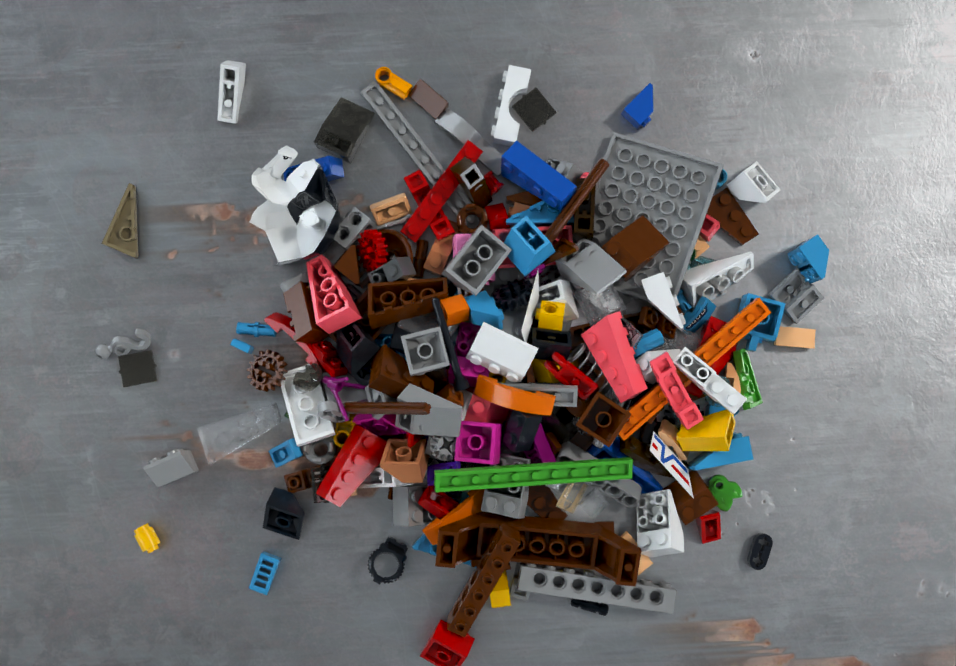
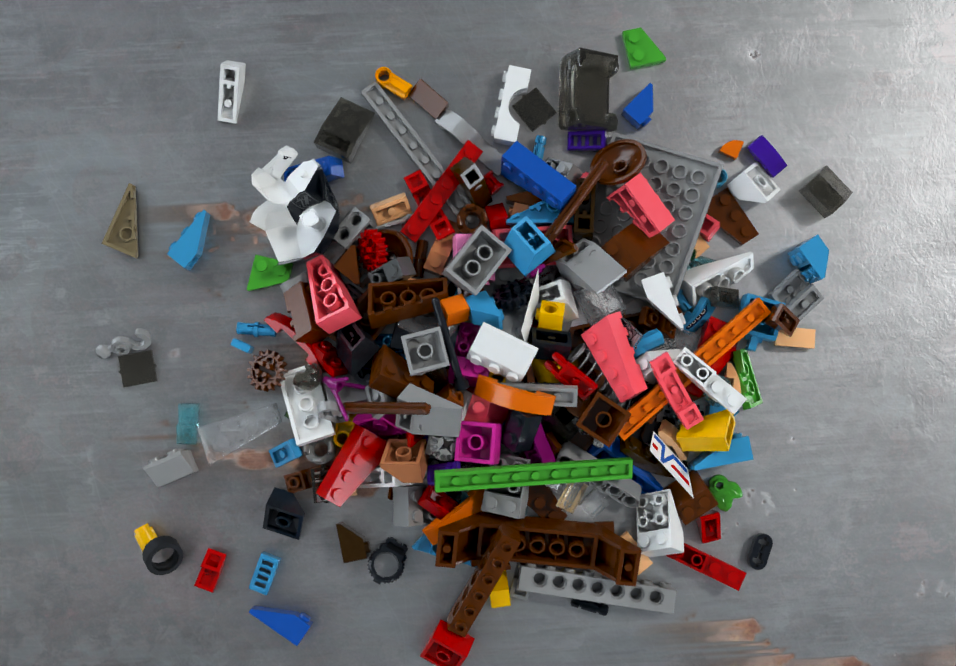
(156, 545): none -> black tyre
(188, 423): none -> clear light blue slope
(191, 243): none -> dark azure slope
(211, 570): none -> red slope
(266, 274): none -> bright green wing
(287, 623): none -> blue slope
(352, 543): none -> dark brown slope
(538, 148): none -> dark azure axle
(585, 91): none -> clear smoke windscreen
(587, 134): none -> dark purple slope
(625, 161): none -> reddish brown dish
(641, 49): none -> bright green wing
(642, 205): none -> coral wedge
(710, 566): none -> red slope
(724, 297): none -> clear smoke plate
(731, 149): none -> orange tile
(767, 155): none -> dark purple slope
(782, 319): none -> reddish brown slope
(826, 192): none -> clear smoke slope

